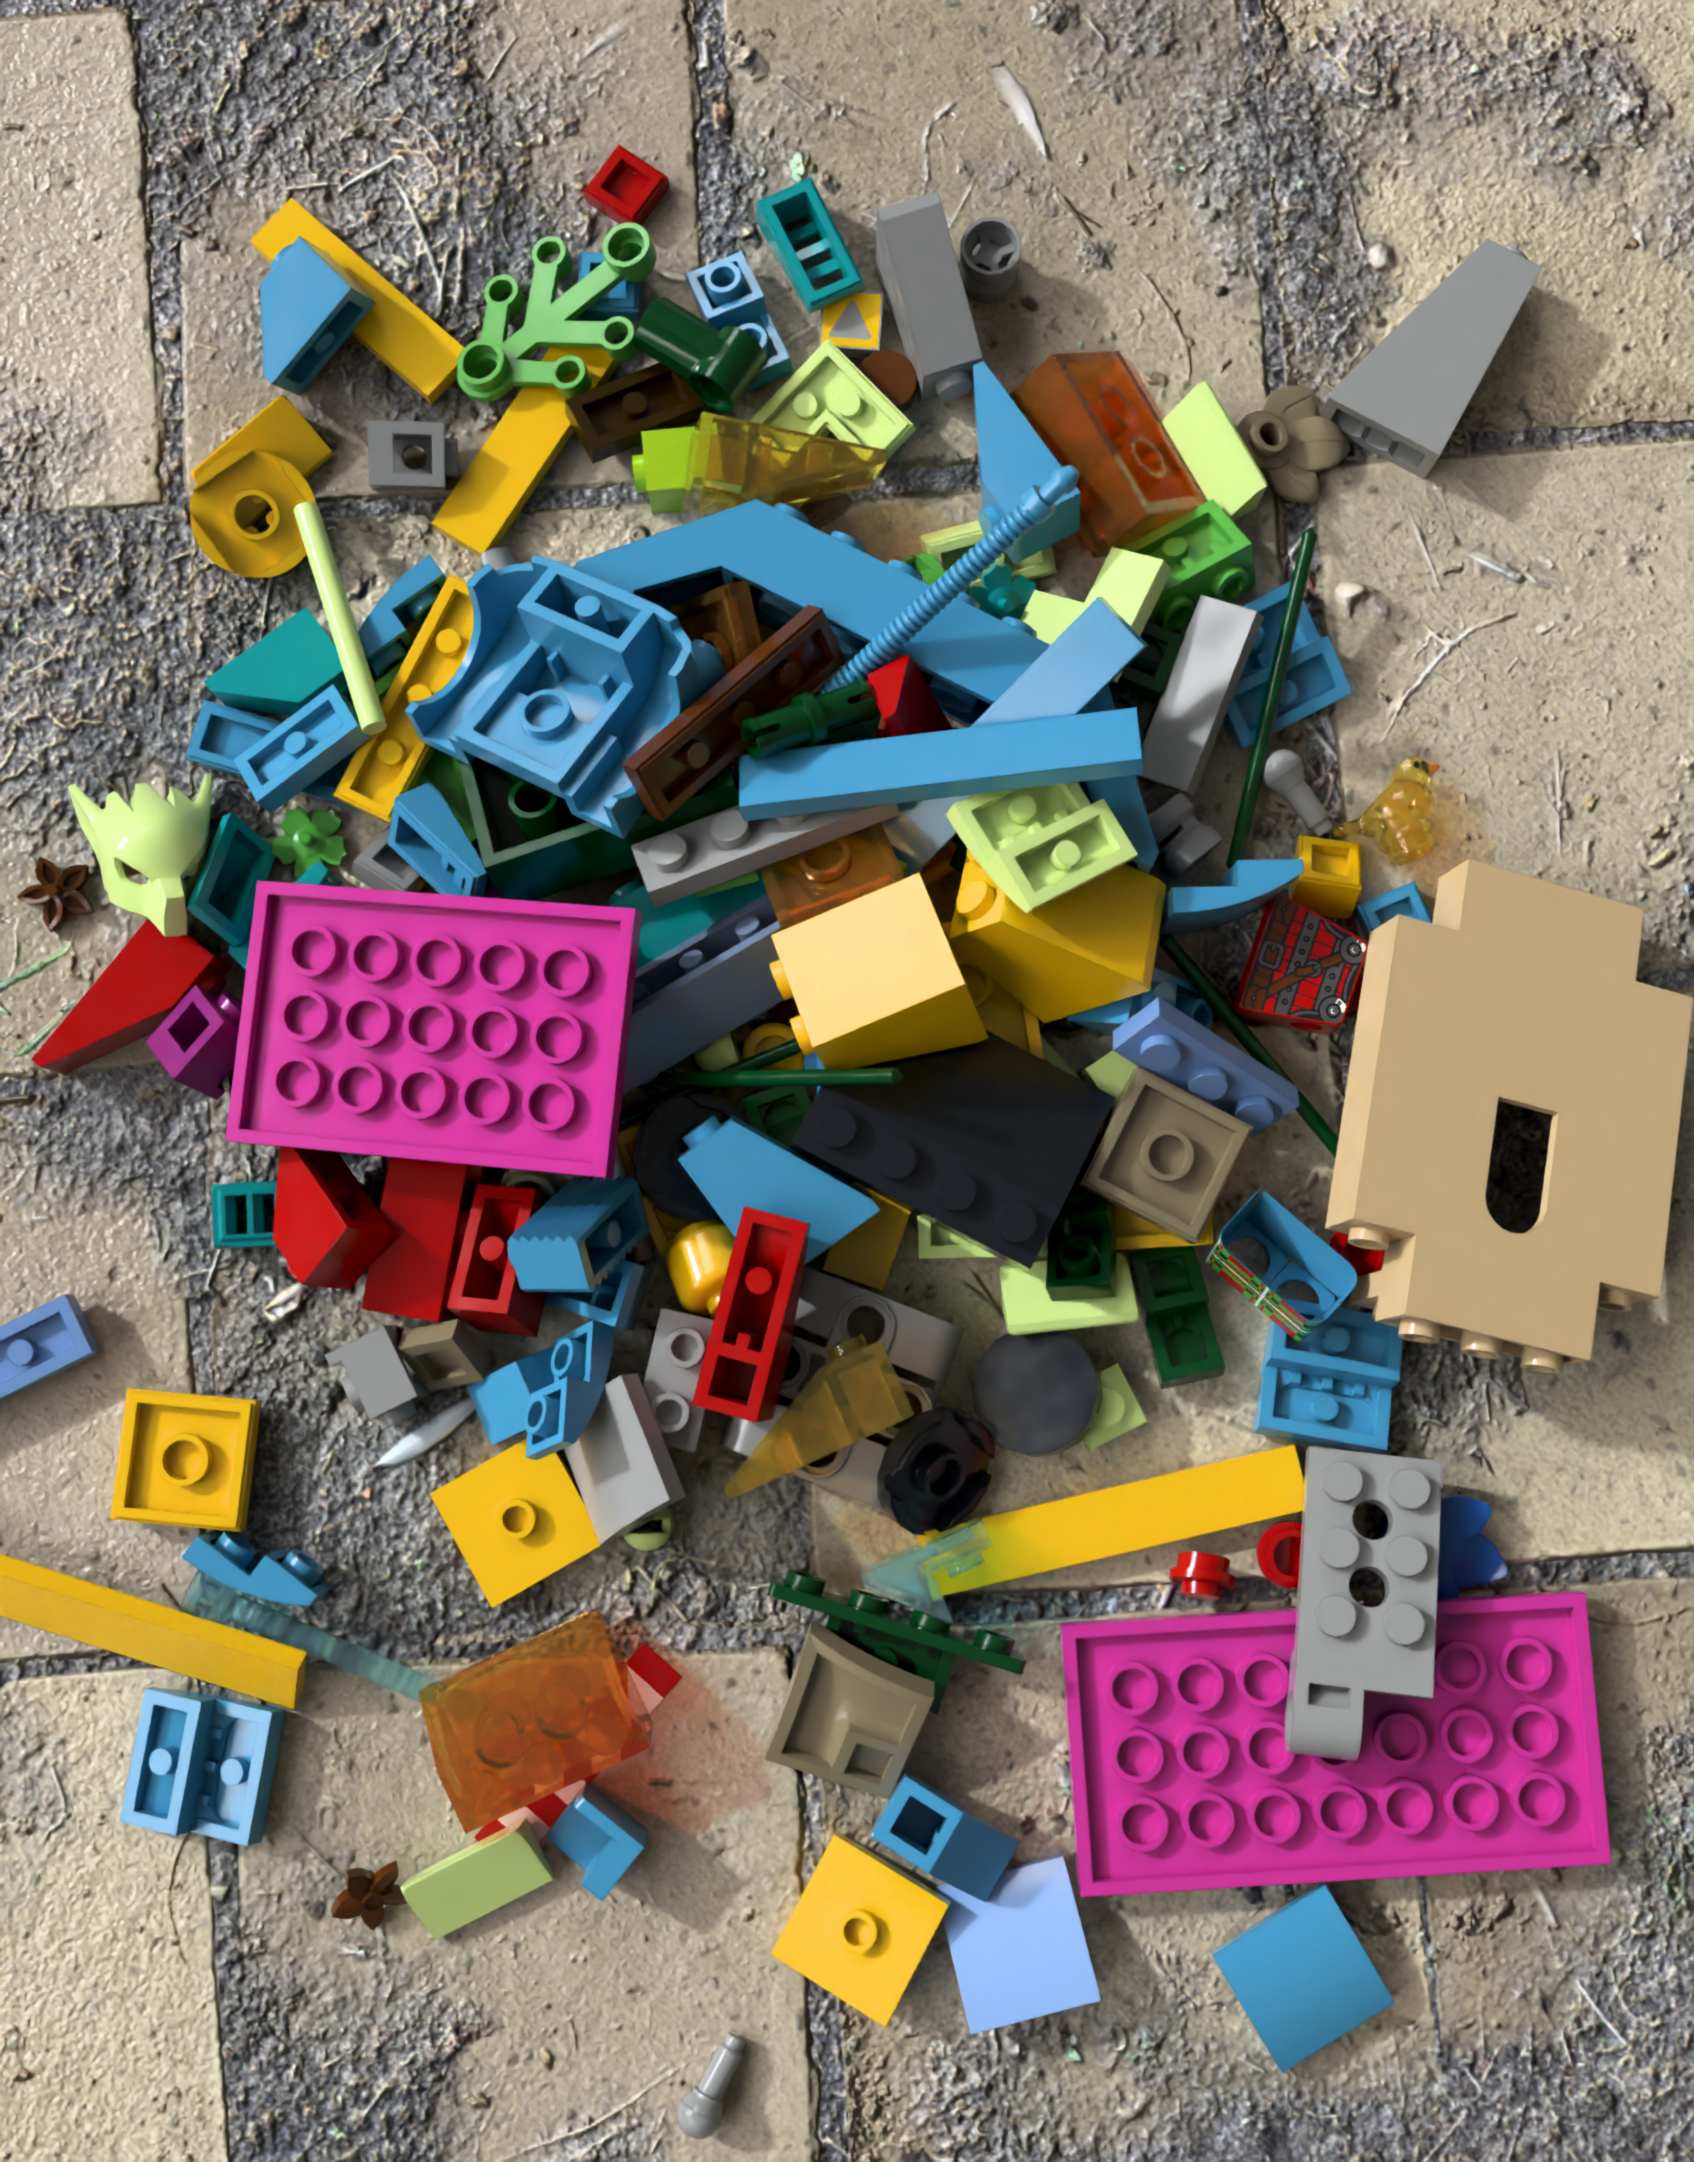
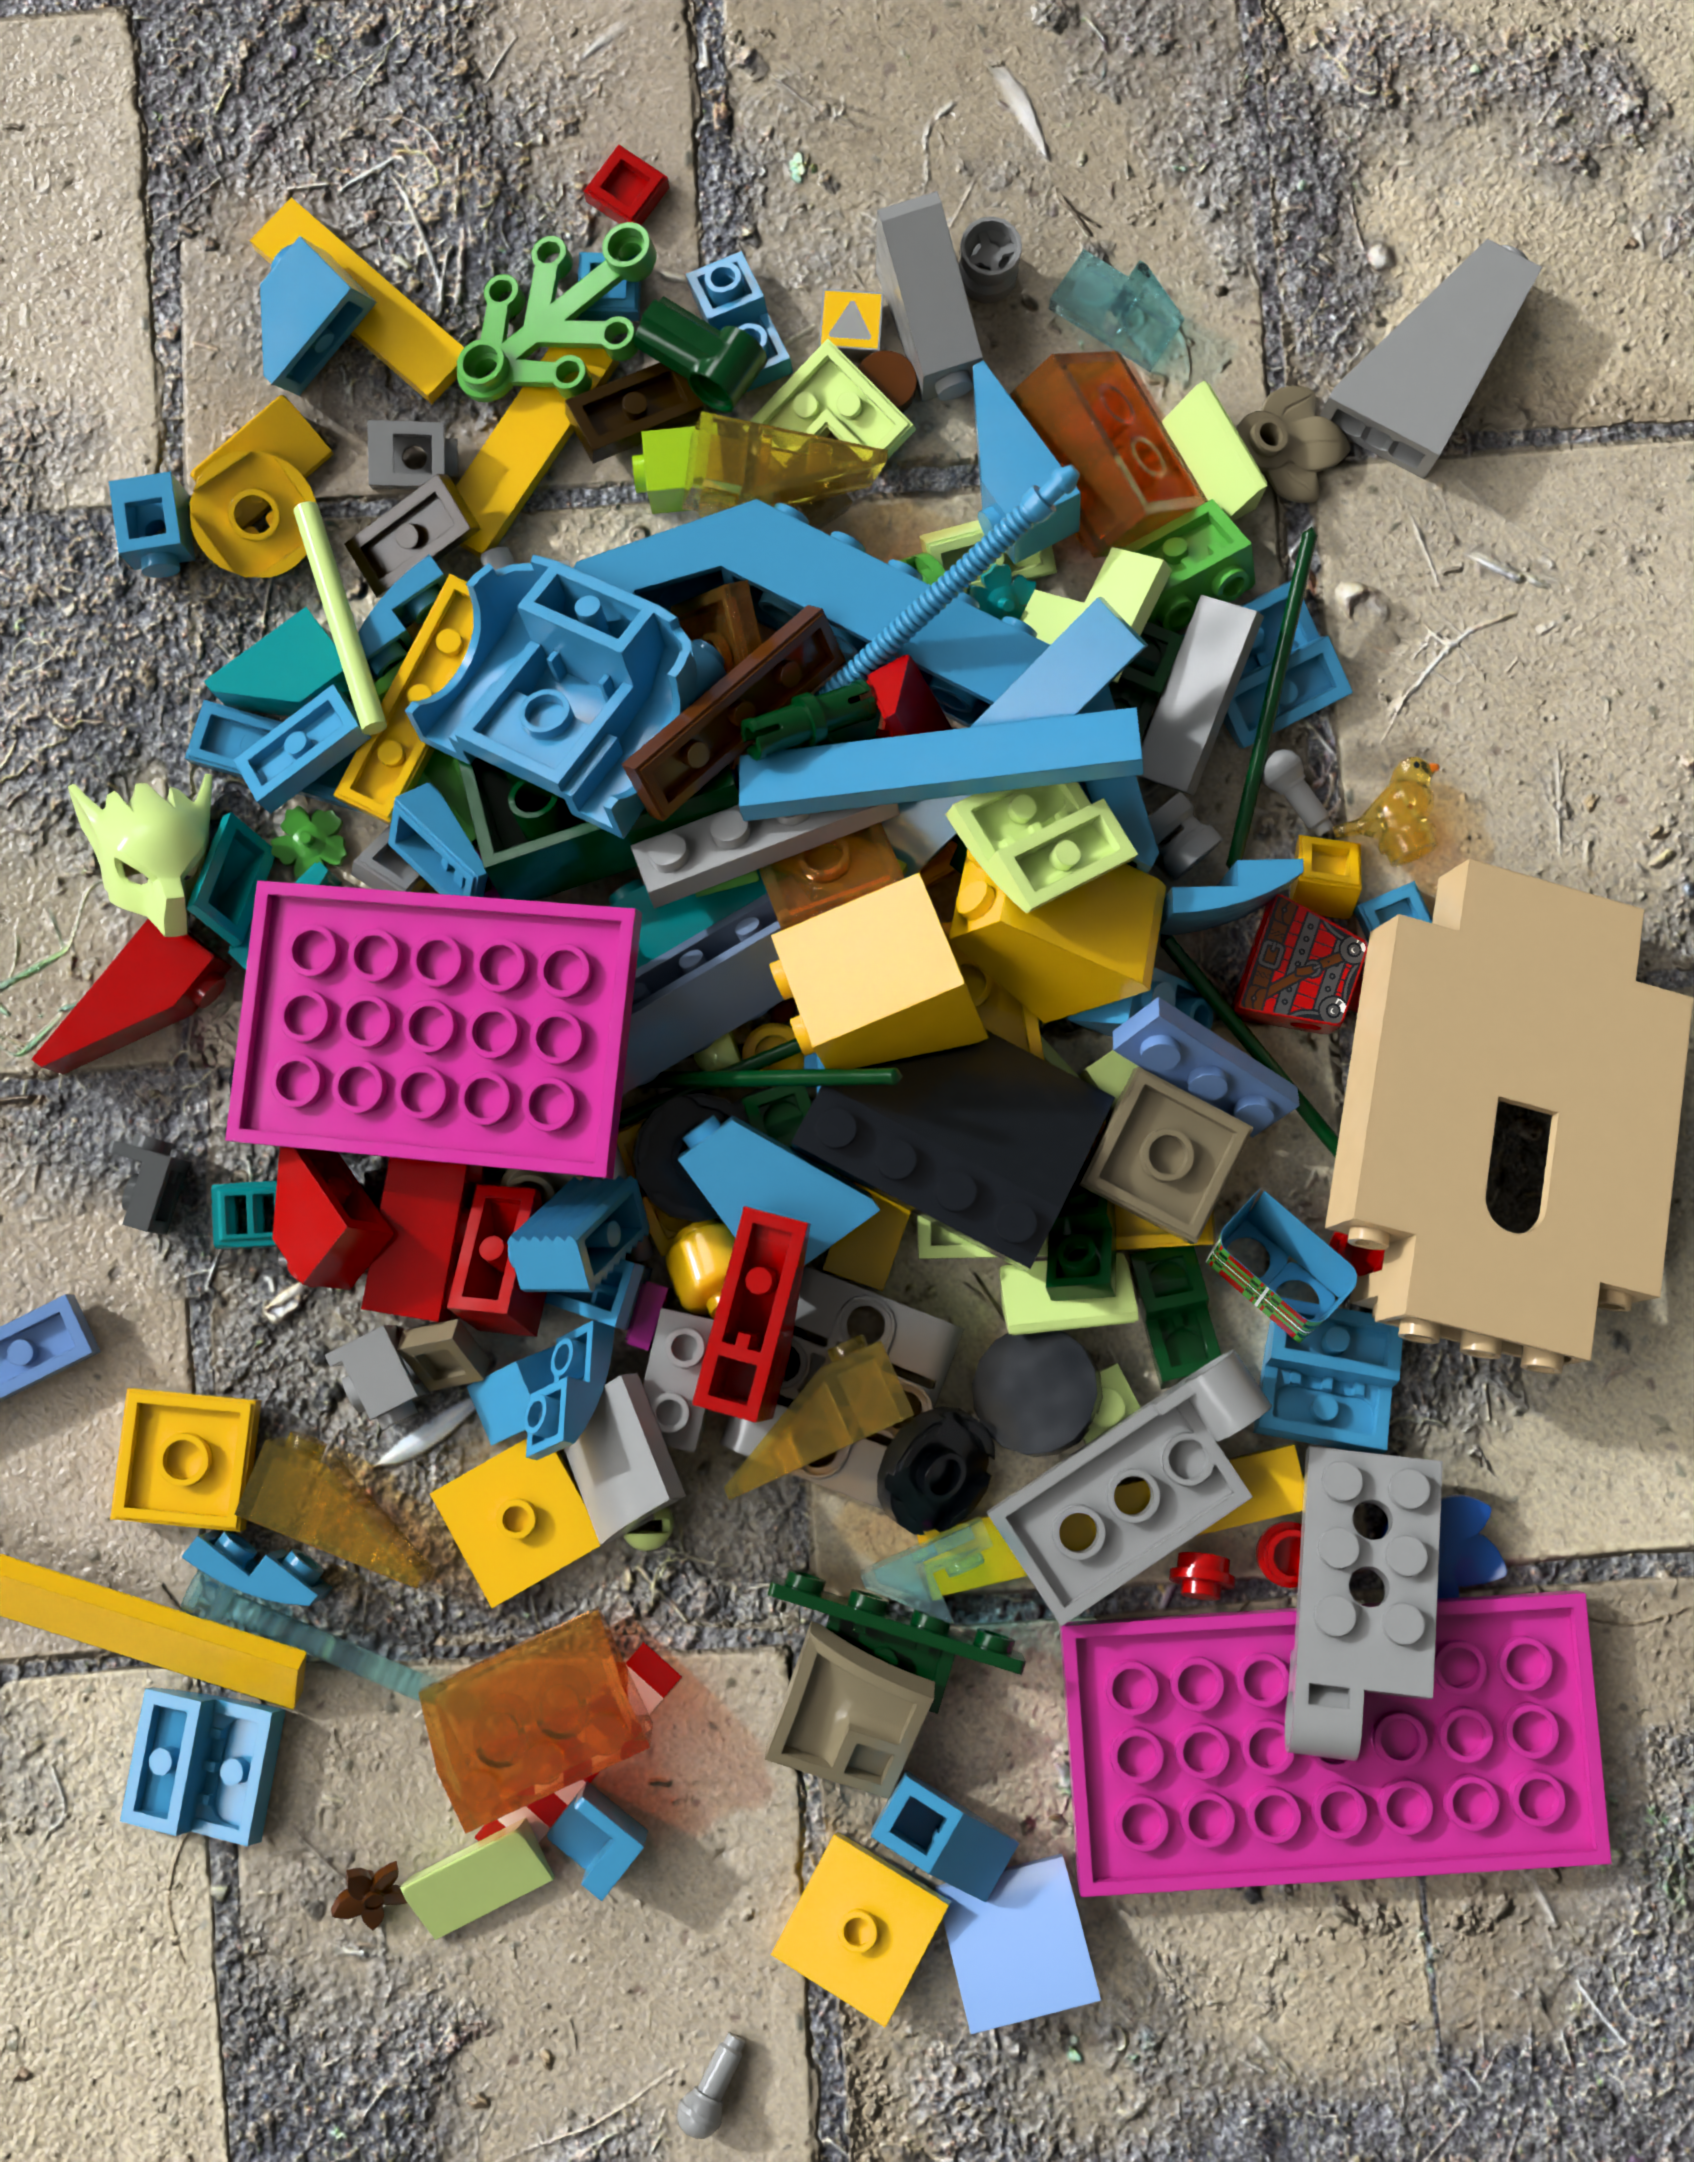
(58, 892): reddish brown plant -> none
(140, 510): none -> dark azure brick
(154, 1192): none -> dark grey bracket
(199, 1040): magenta brick -> none
(325, 1506): none -> clear yellow slope
(423, 523): none -> plate
(646, 1314): none -> magenta tile
(791, 206): teal slope -> none
(1117, 309): none -> clear light blue slope
(1167, 1446): none -> light grey hinge
(1302, 1977): dark azure slope -> none

